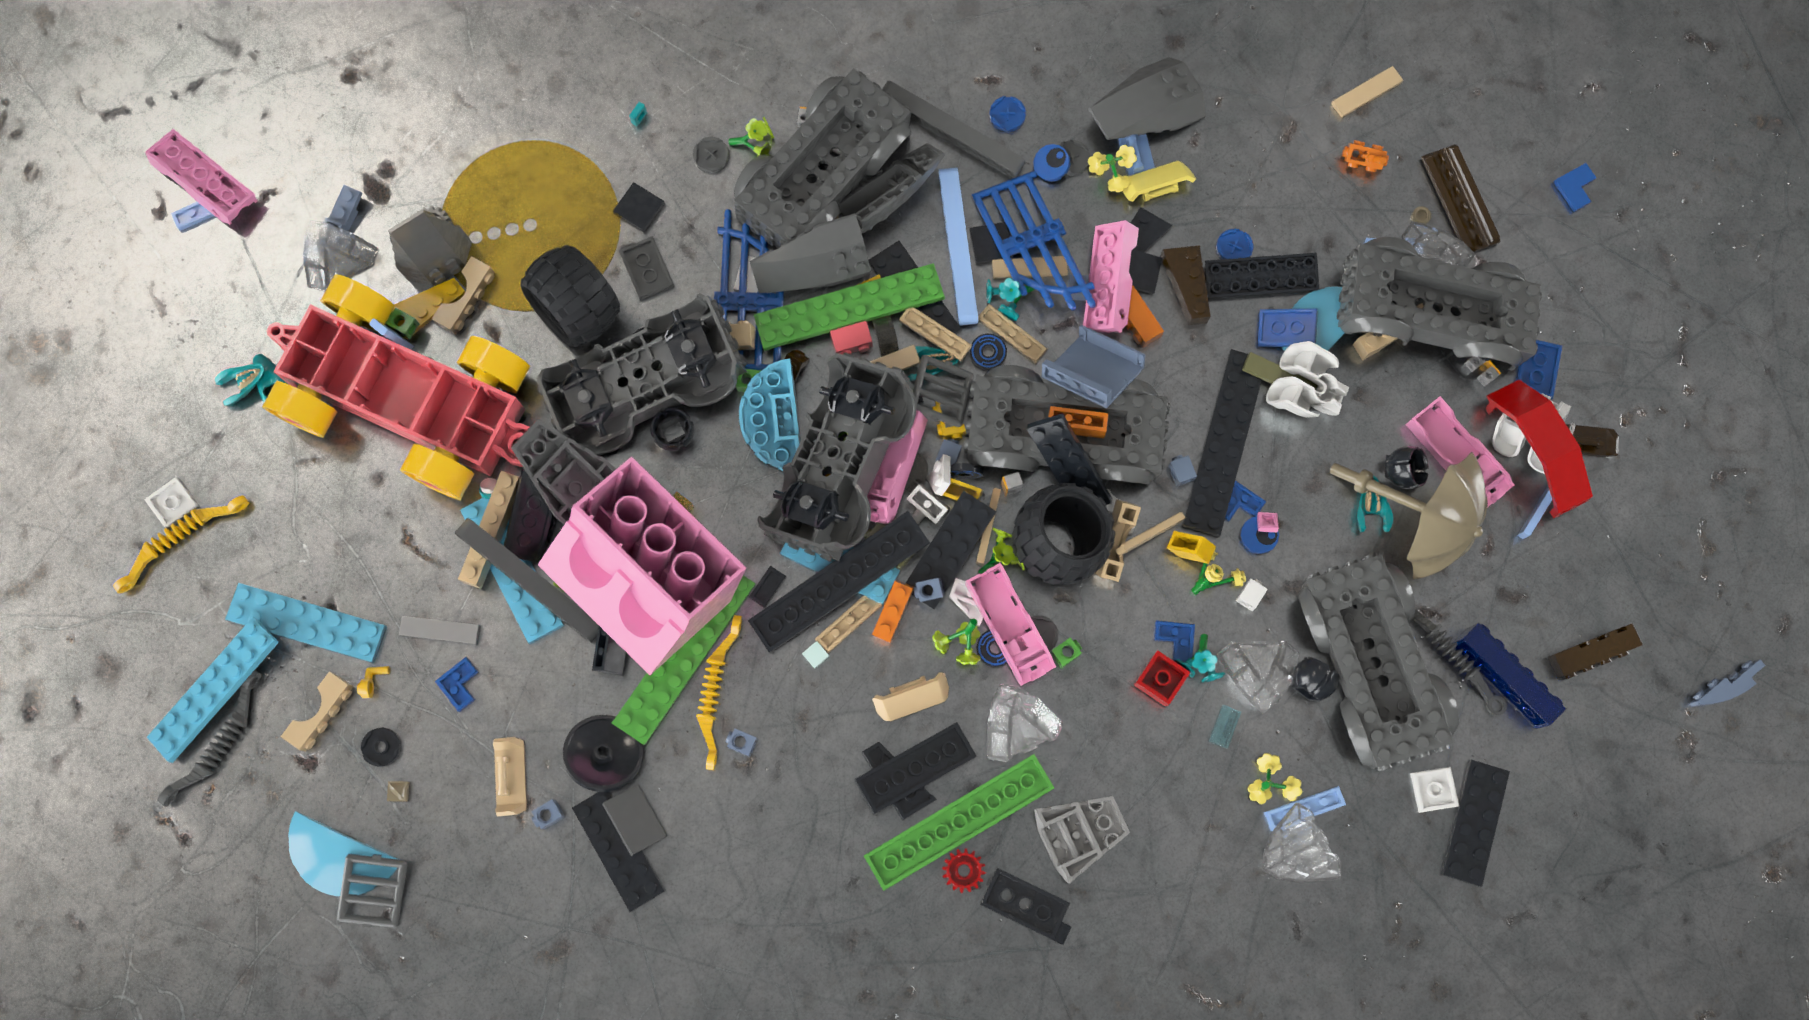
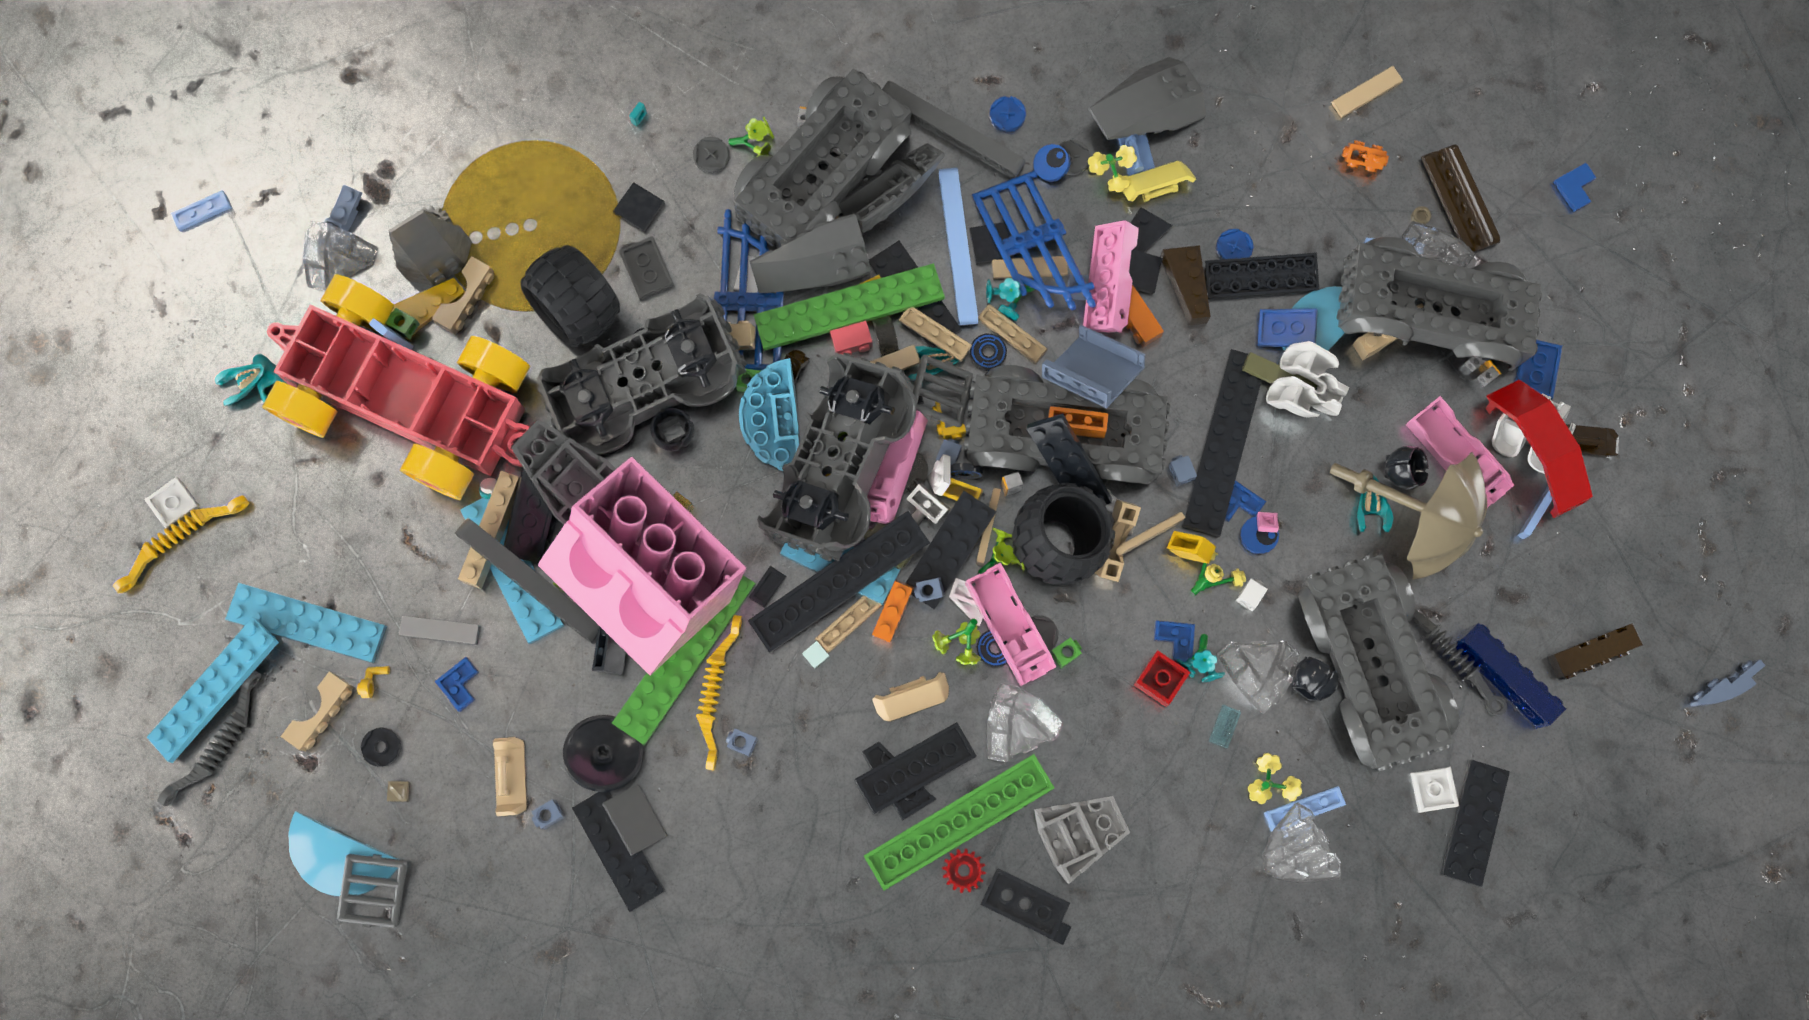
(197, 172): bright pink piece -> none

